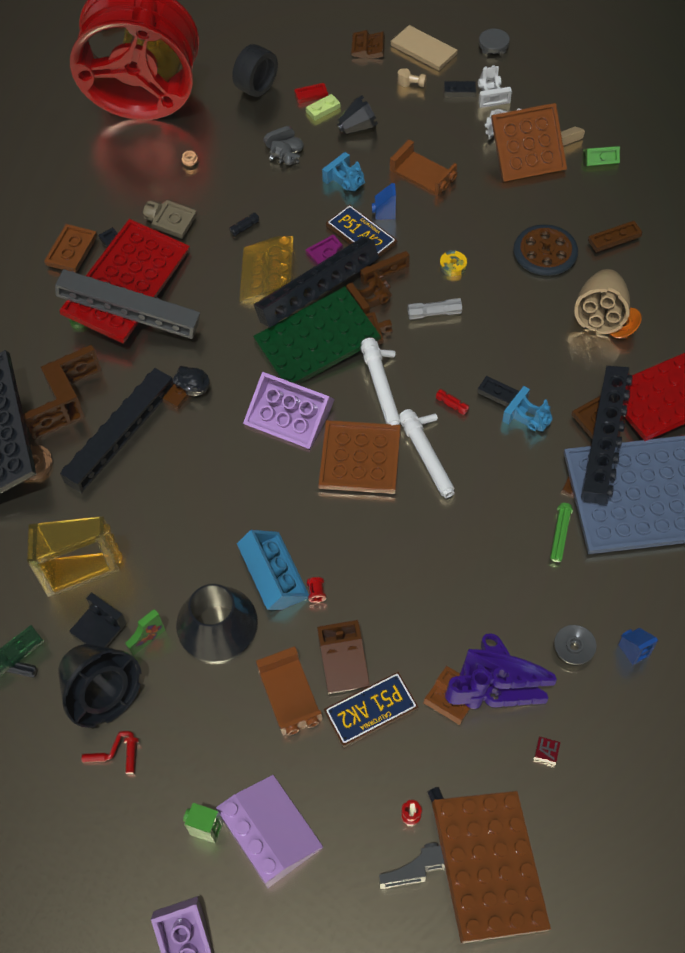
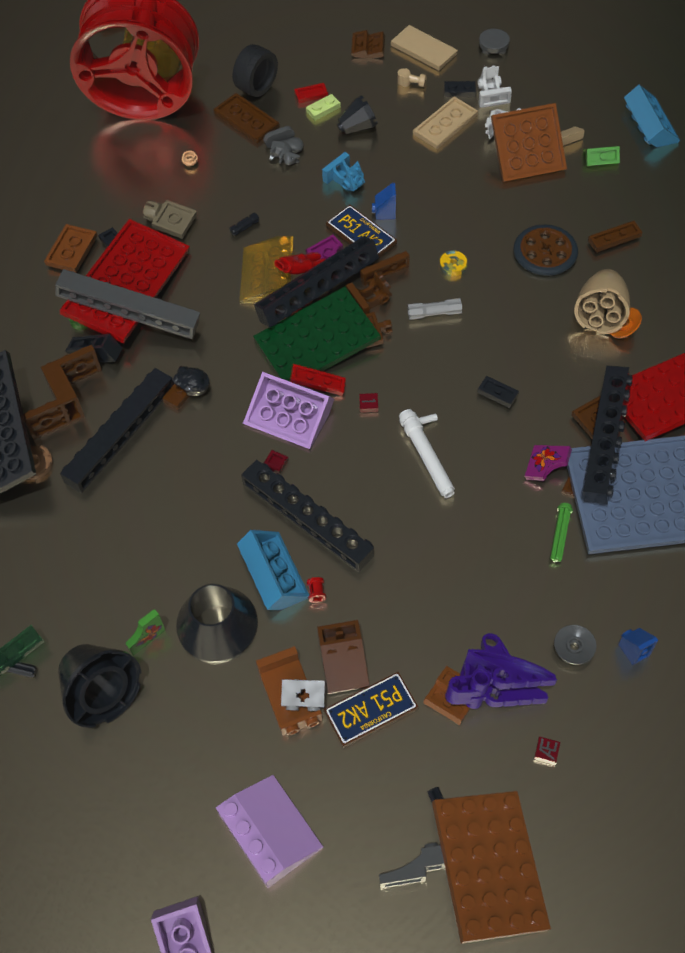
(60, 537): clear yellow windscreen -> none
(99, 623): black bracket -> none
(105, 346): none -> black slope
(130, 753): red piece -> none
(203, 822): bright green brick -> none
(246, 117): none -> reddish brown tile
(276, 461): none -> dark red tile
(298, 263): none -> red piece
(315, 689): none -> light grey brick
(317, 379): none -> red tile
(356, 558): none -> black brick
(360, 457): dark orange plate -> none
(368, 402): none -> dark red tile
(373, 358): white cylinder -> none
(411, 804): red bush -> none
(421, 170): dark orange panel -> none
(445, 122): none -> tan tile
(452, 401): red axle -> none
(520, 406): dark azure tile -> none
(545, 459): none -> magenta tile
(650, 117): none -> dark azure slope

